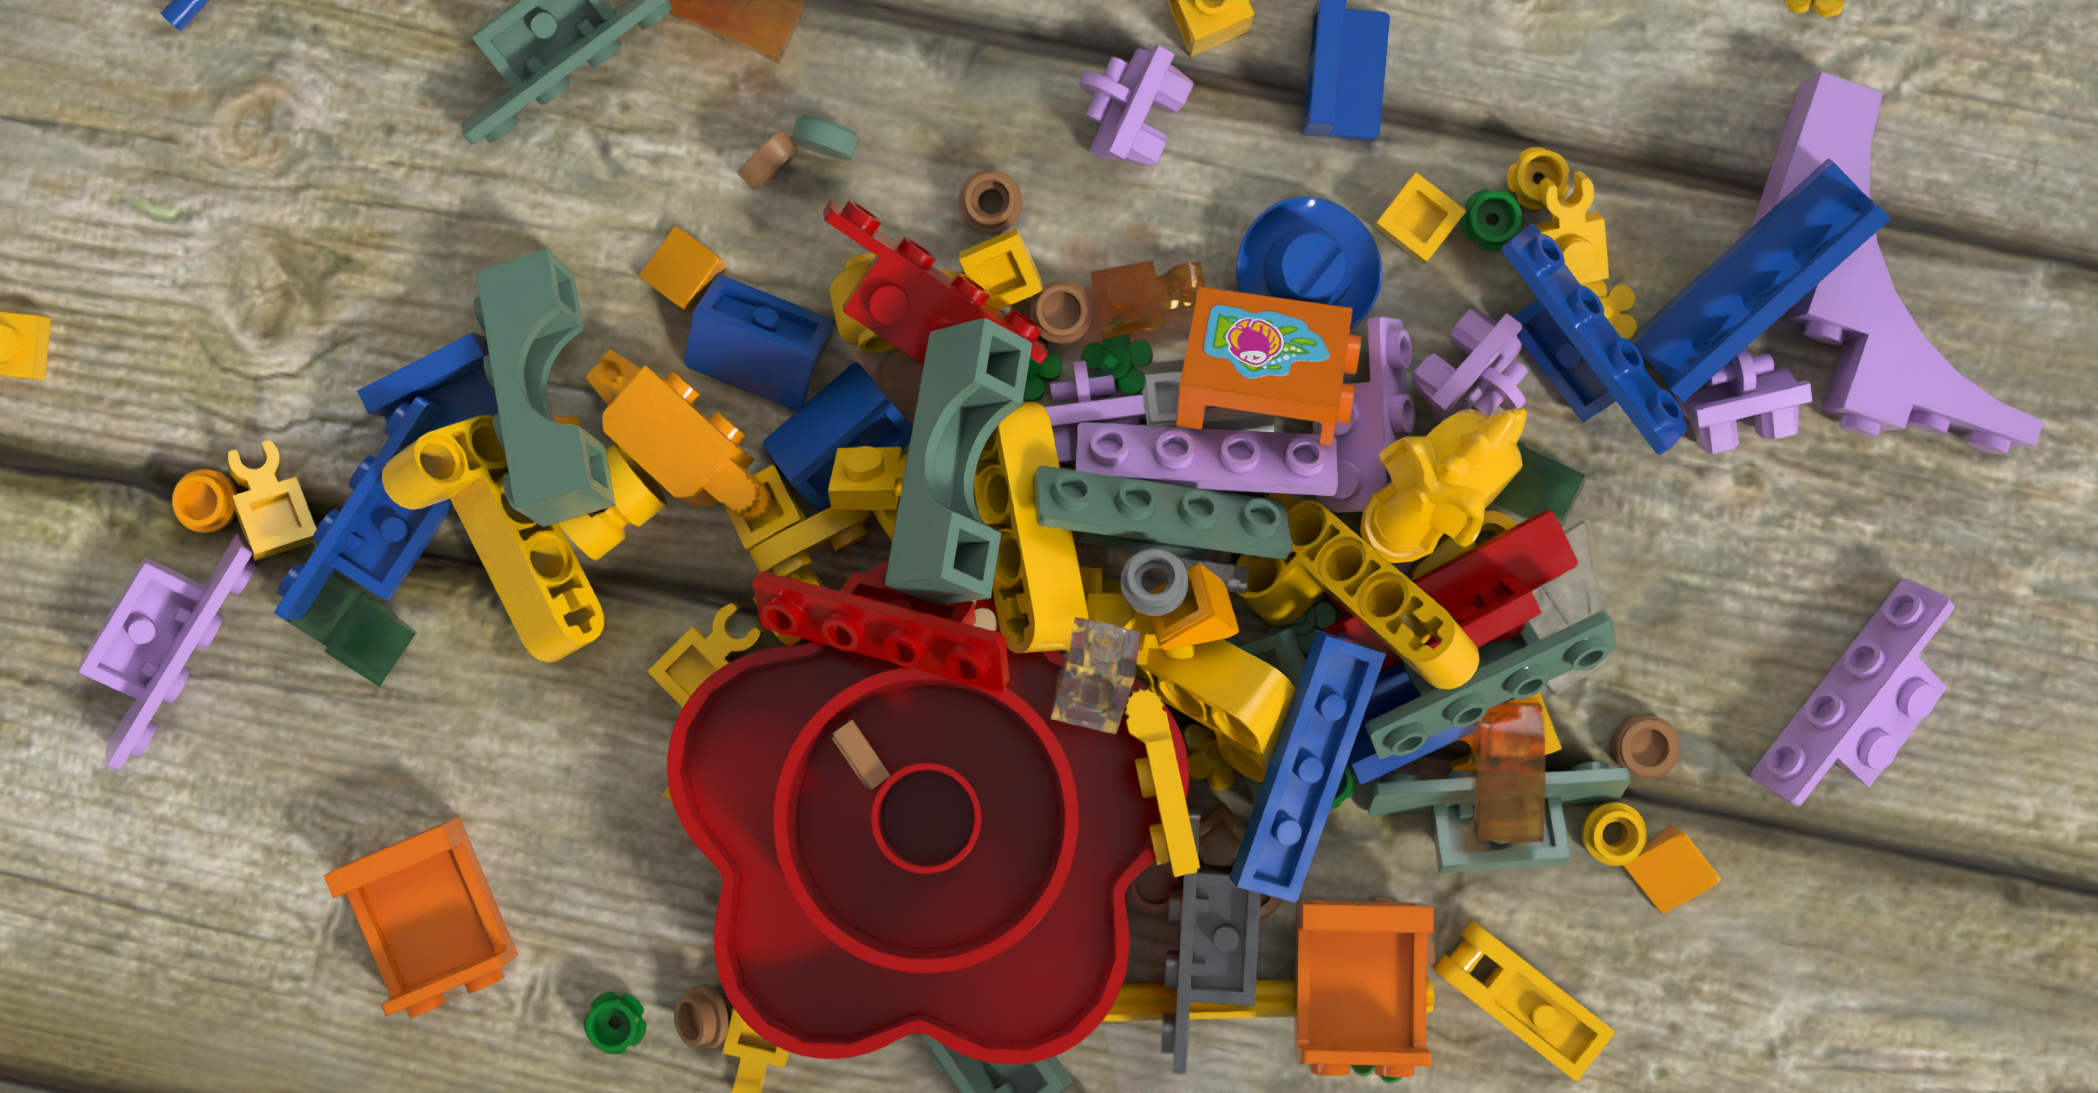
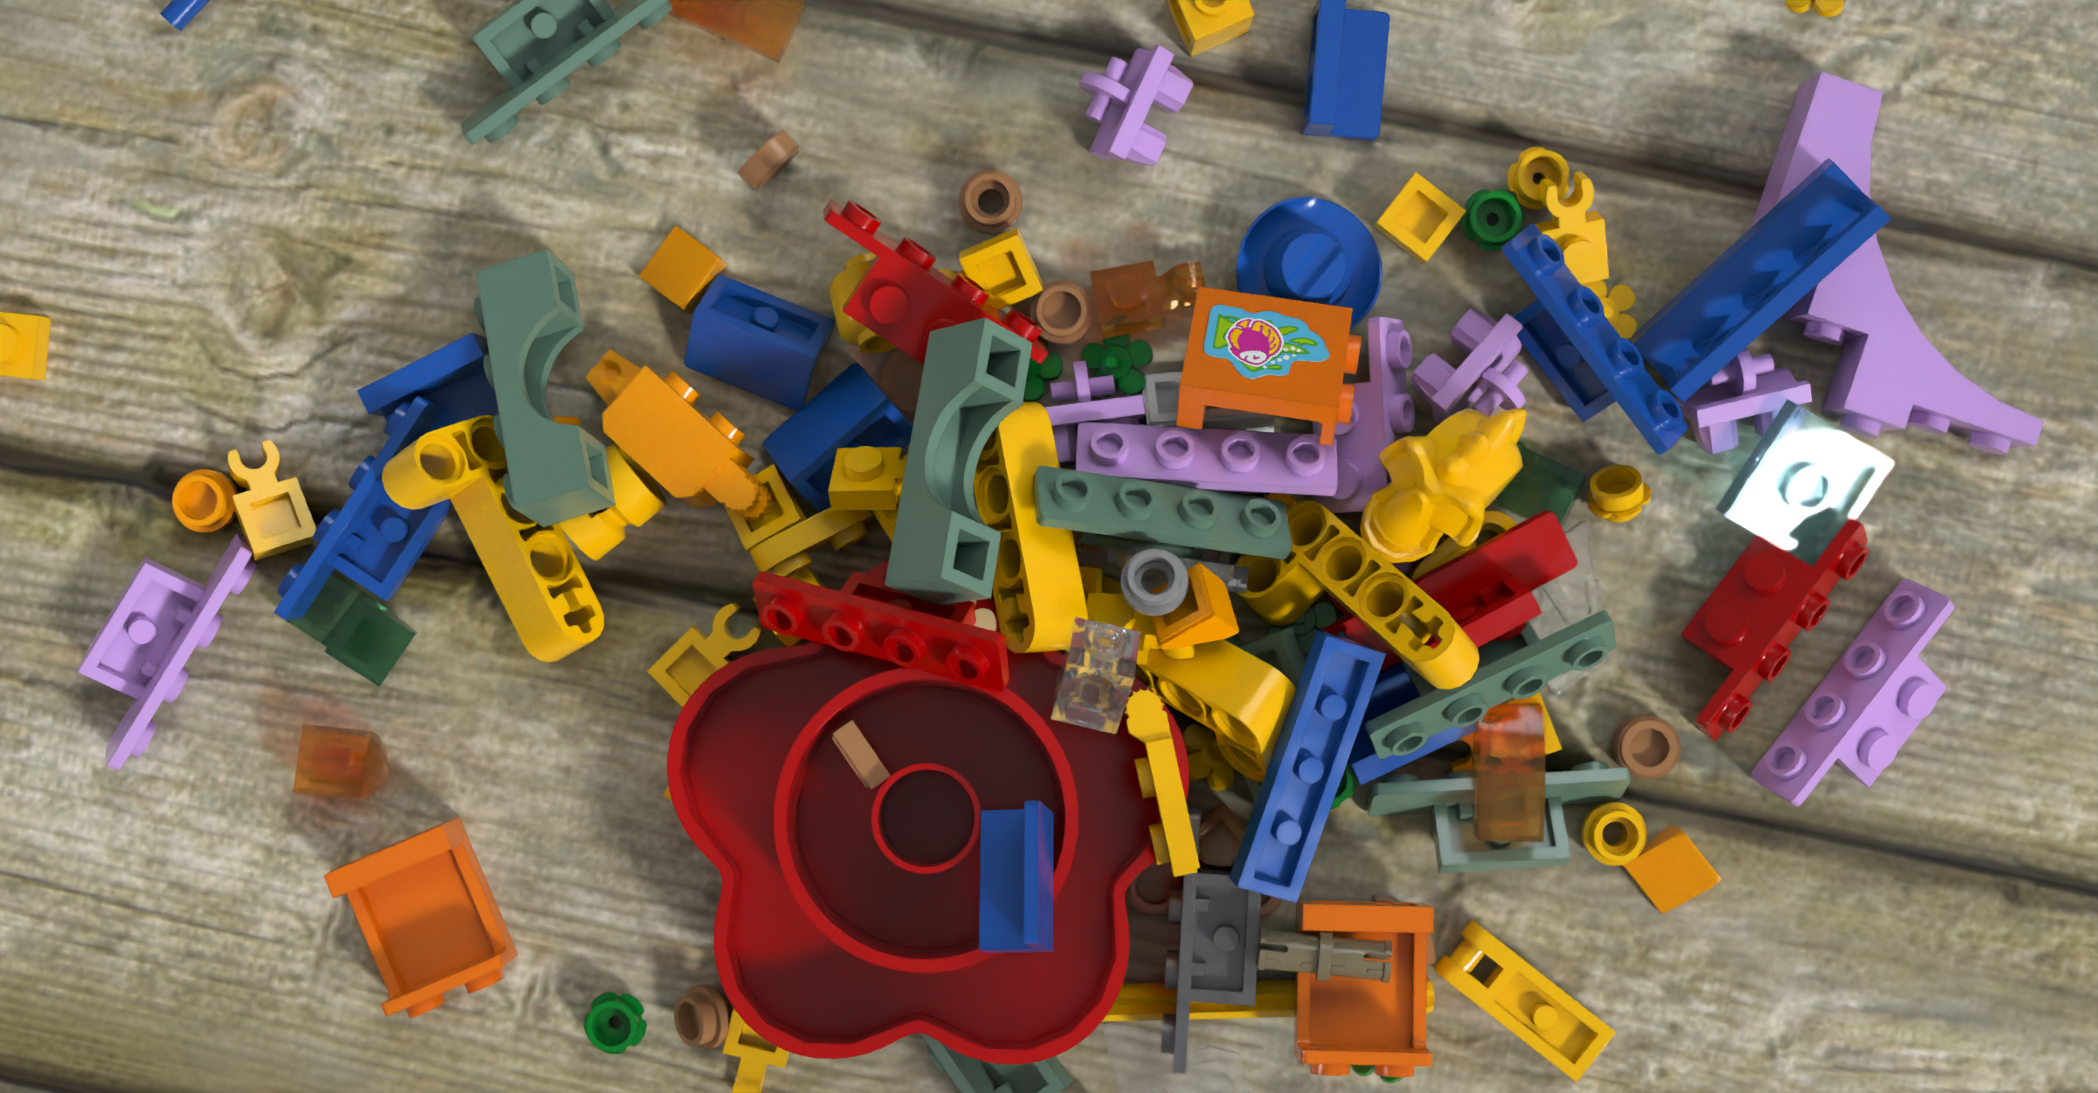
(340, 762): none -> clear orange plate
(825, 137): sand green tile -> none
(1016, 880): none -> blue panel
(1324, 955): none -> dark tan pin
(1617, 493): none -> yellow plate
(1761, 612): none -> red bracket
(1803, 483): none -> clear light blue plate

